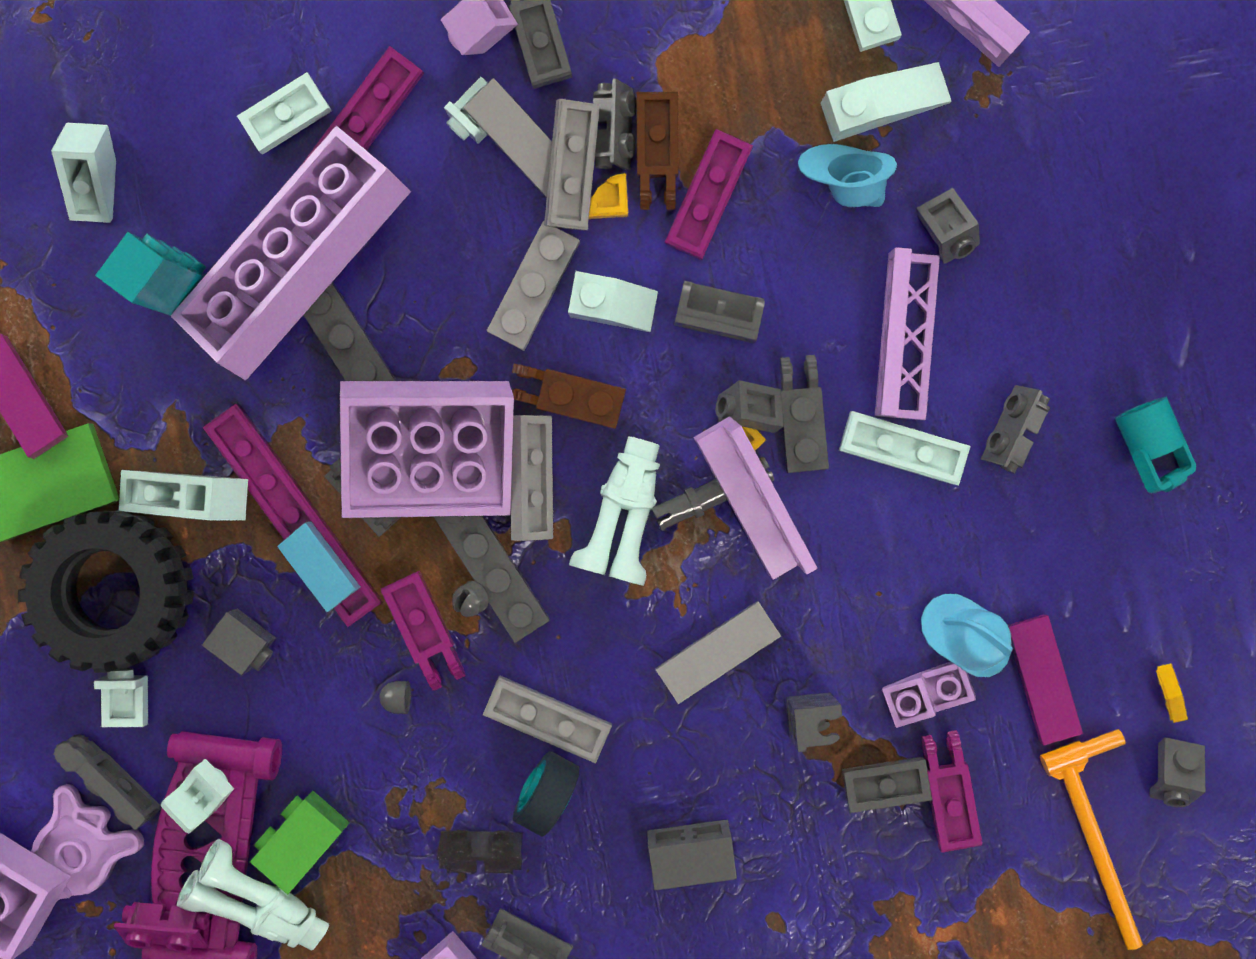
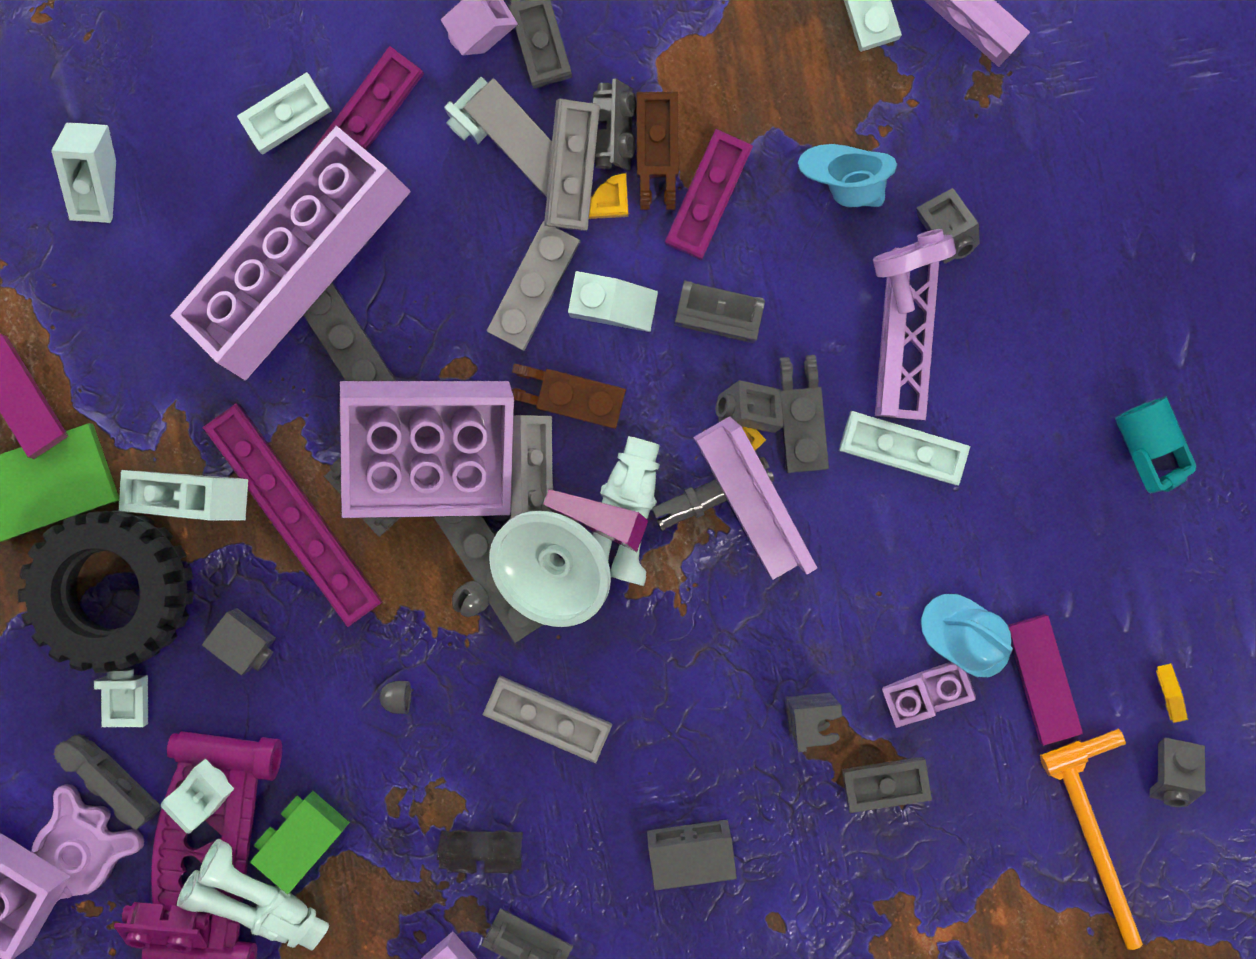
(151, 273): teal brick -> none
(318, 566): medium azure slope -> none
(422, 626): magenta hinge -> none
(541, 582): none -> light aqua dish
(546, 793): black wheel -> none
(610, 521): none -> piece
(718, 652): light grey tile -> none
(883, 99): light aqua slope -> none
(930, 248): none -> lavender piece
(951, 796): magenta hinge -> none
(1006, 444): dark grey hinge -> none

